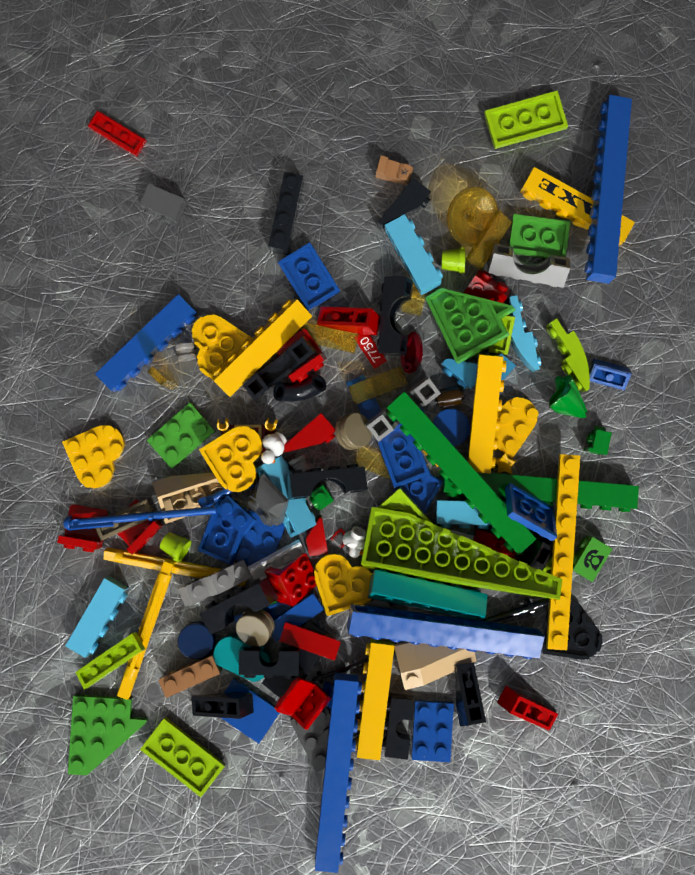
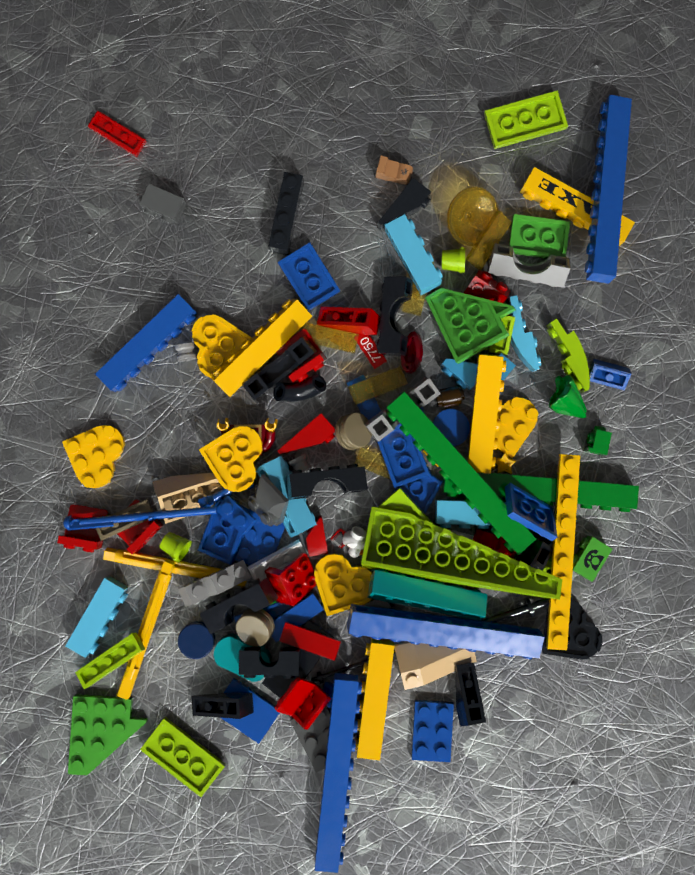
(162, 378): clear yellow tile -> none
(181, 435): bright green plate -> none
(189, 675): medium nougat brick -> none
(274, 445): white animal -> none
(321, 498): green brick -> none
(399, 708): black arch -> none
(527, 708): red slope -> none

